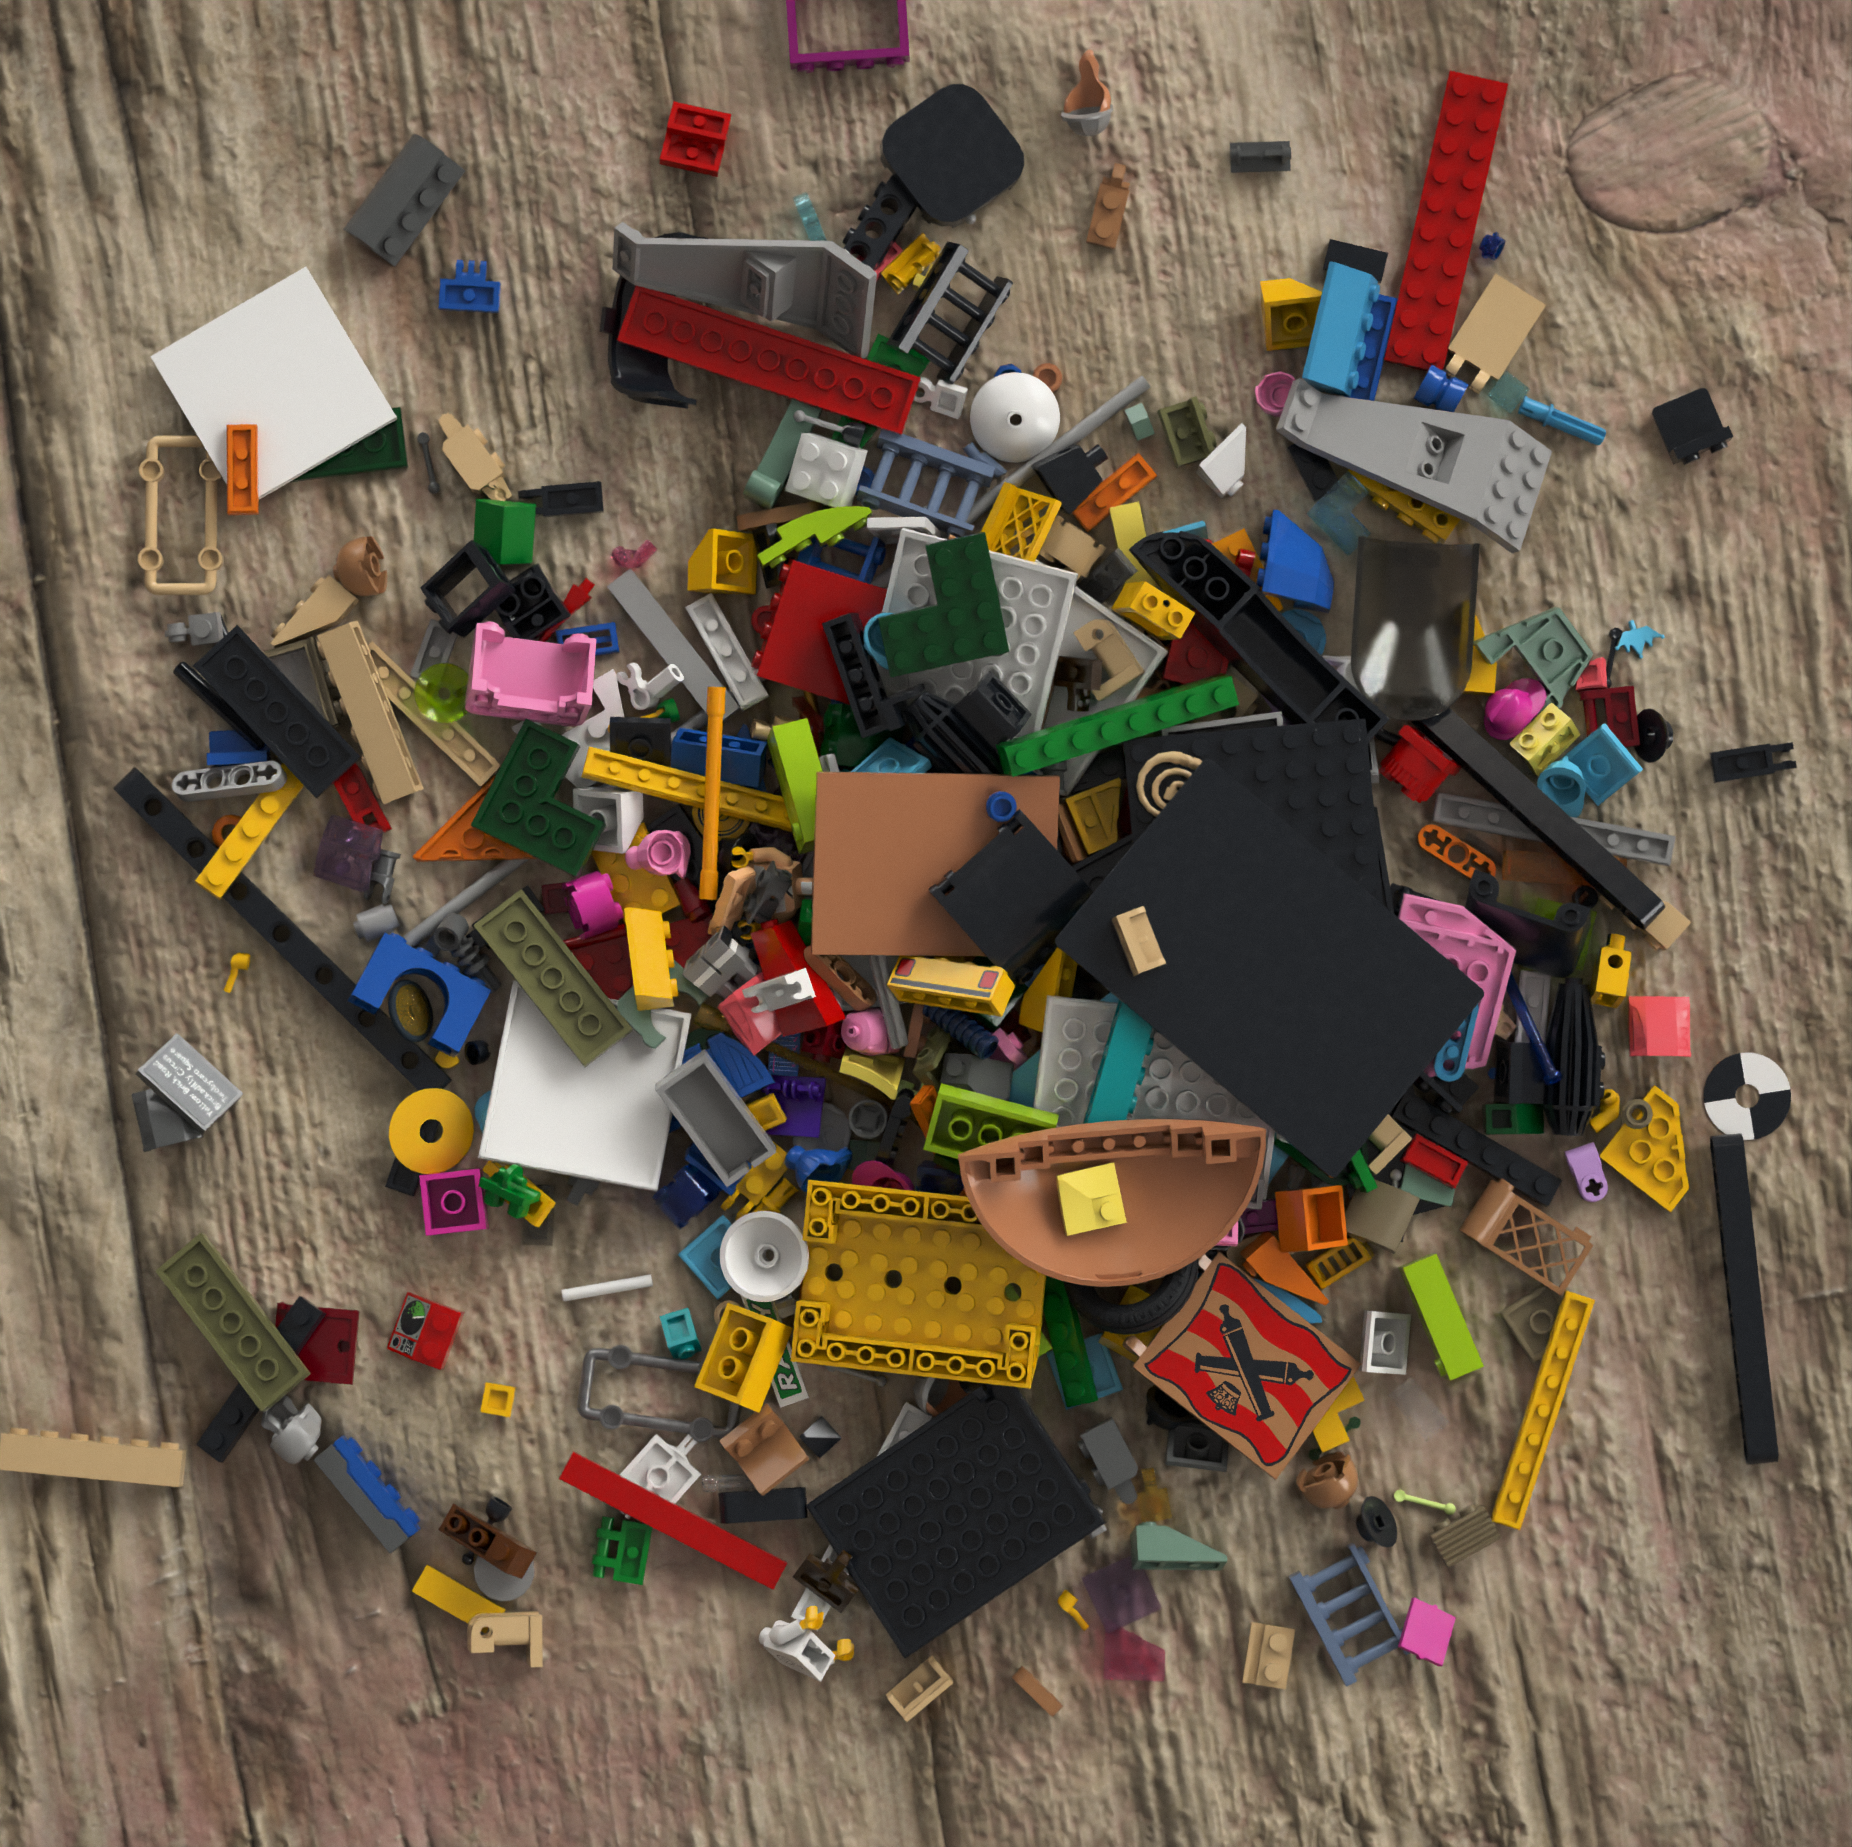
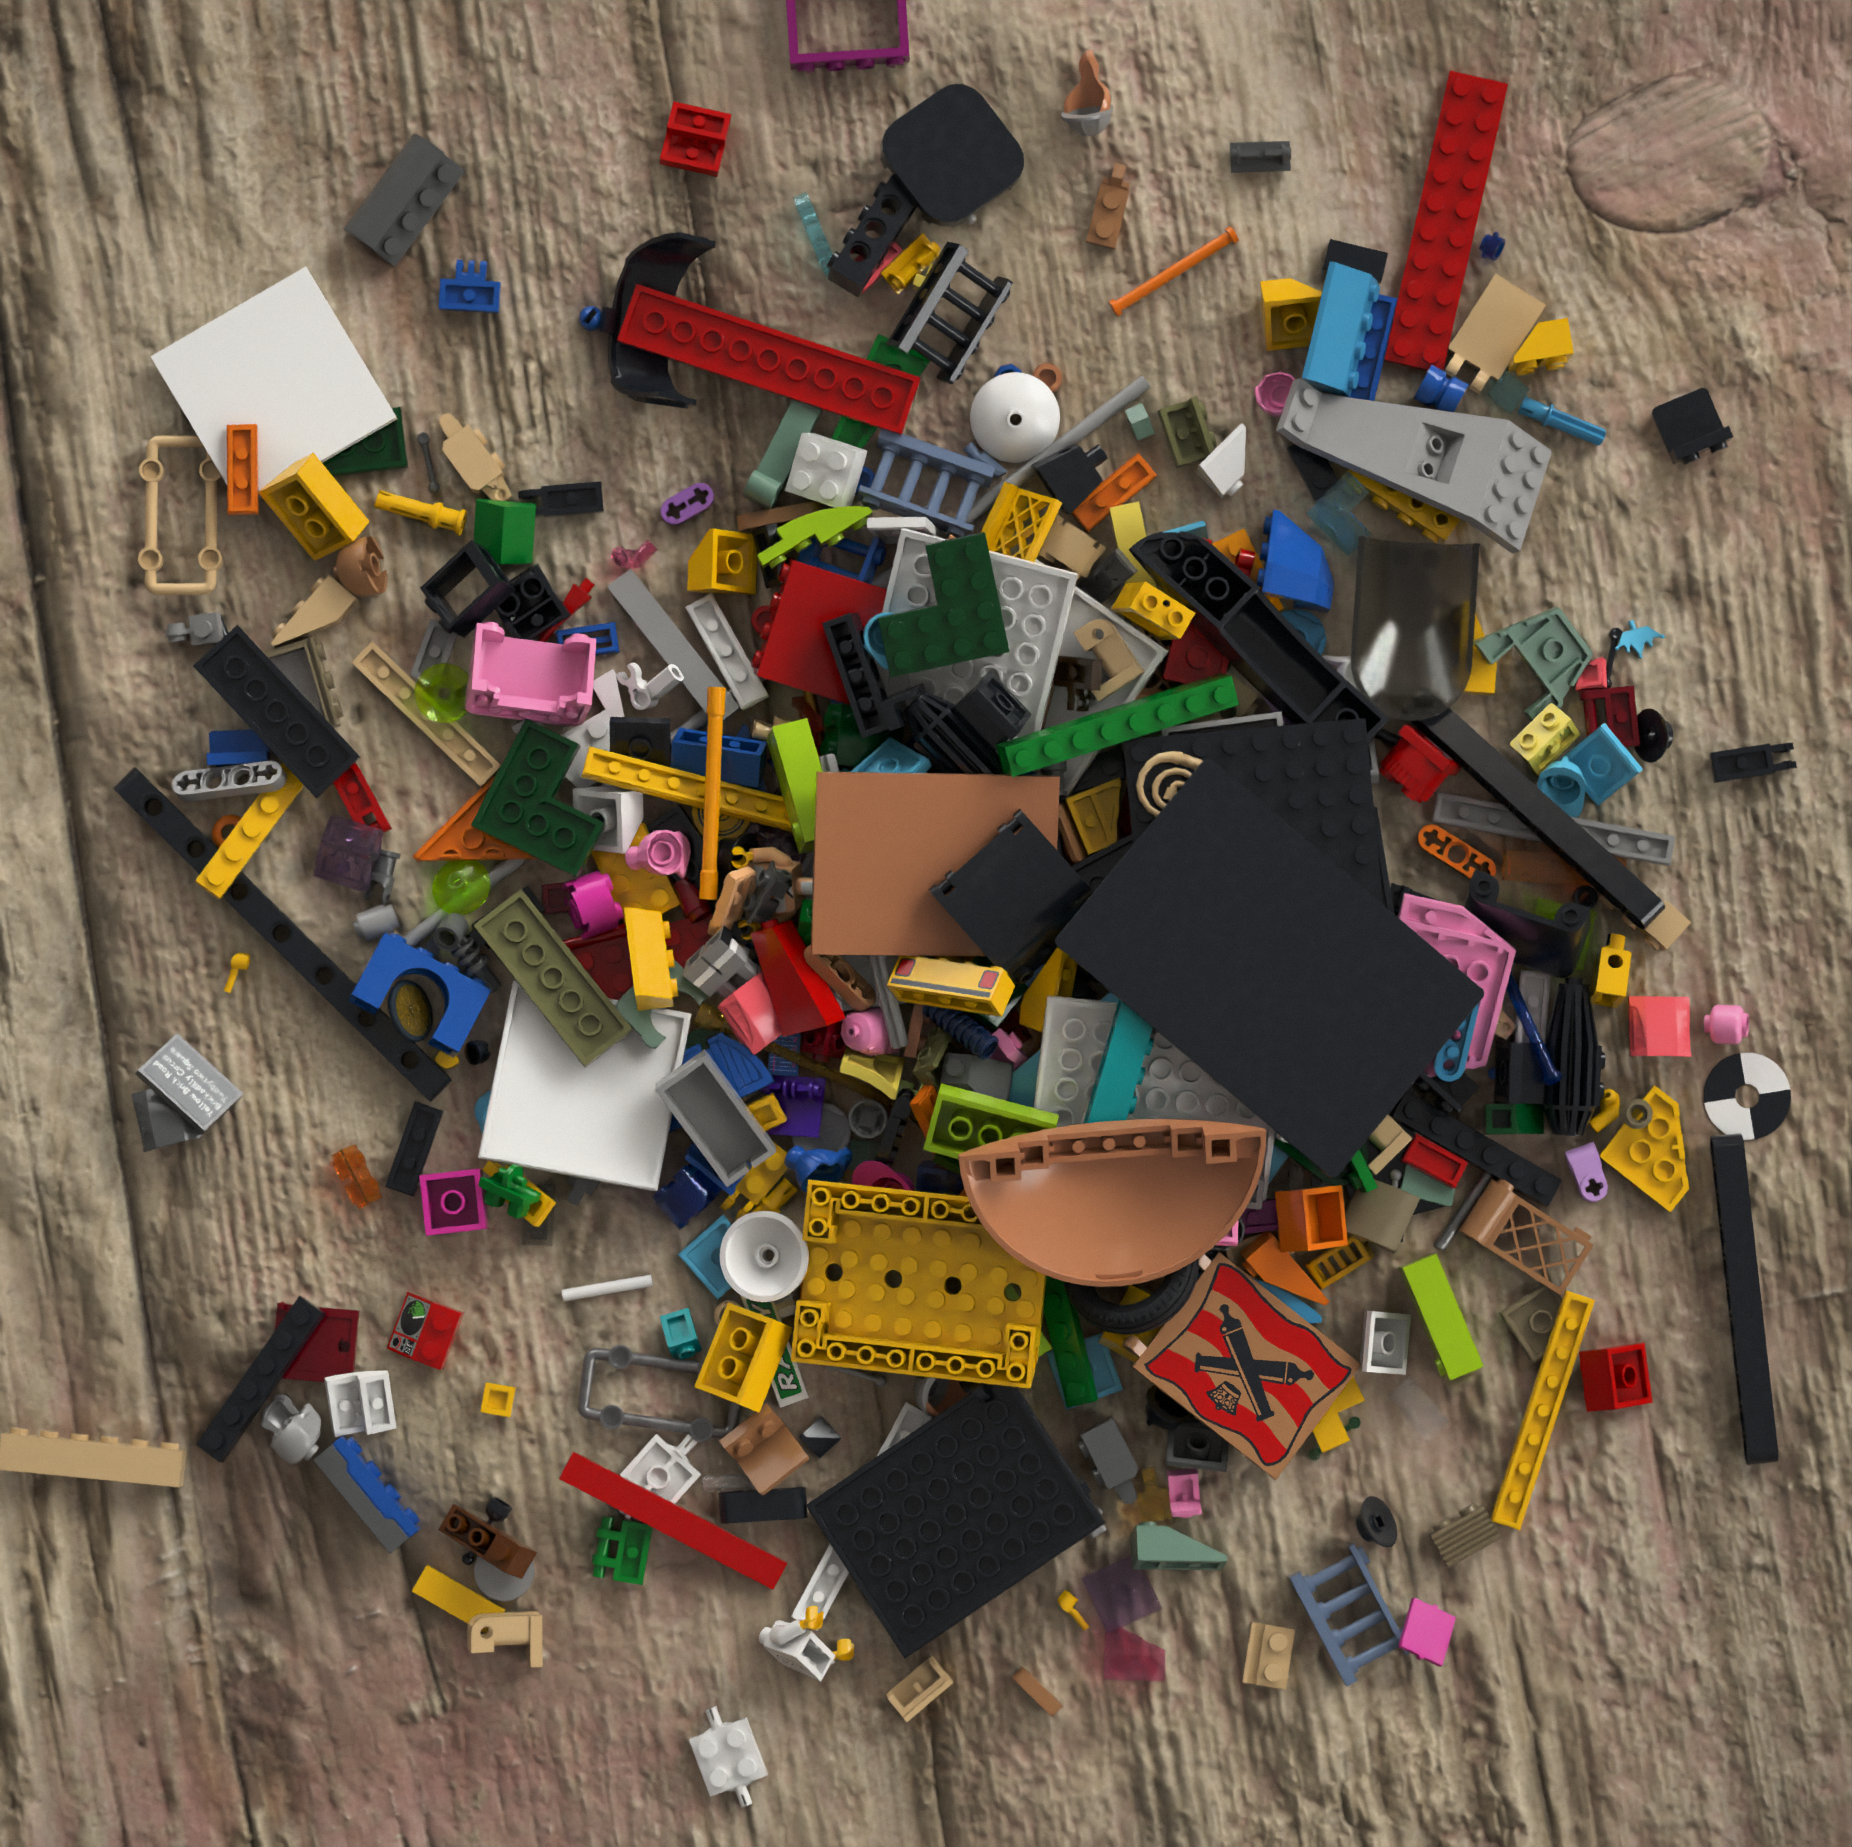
(216, 703): black axle -> none
(232, 1322): olive plate -> none
(314, 507): none -> yellow slope
(352, 1164): none -> clear orange hinge
(360, 1402): none -> white slope
(369, 712): tan brick -> none
(406, 1124): yellow sticker -> none
(434, 515): none -> yellow pin
(466, 896): none -> clear neon green dish
(595, 322): none -> blue hinge
(665, 709): green hinge -> none
(683, 498): none -> medium lavender beam
(728, 1756): none -> white plate
(777, 279): light grey wing -> none
(781, 991): white hinge -> none
(828, 1579): dark brown hinge -> none
(851, 432): hinge -> none
(945, 397): white plate -> none
(1001, 806): blue plate -> none
(1090, 1199): light yellow plate -> none
(1138, 940): tan hinge -> none
(1173, 271): none -> orange bar
(1184, 1492): none -> bright pink bracket
(1329, 1482): medium nougat cylinder -> none
(1400, 1496): yellowish green hinge -> none
(1463, 1211): none -> flat silver bar
(1513, 708): dark pink piece -> none
(1545, 346): none -> yellow slope
(1615, 1377): none -> red slope
(1727, 1024): none -> bright pink head

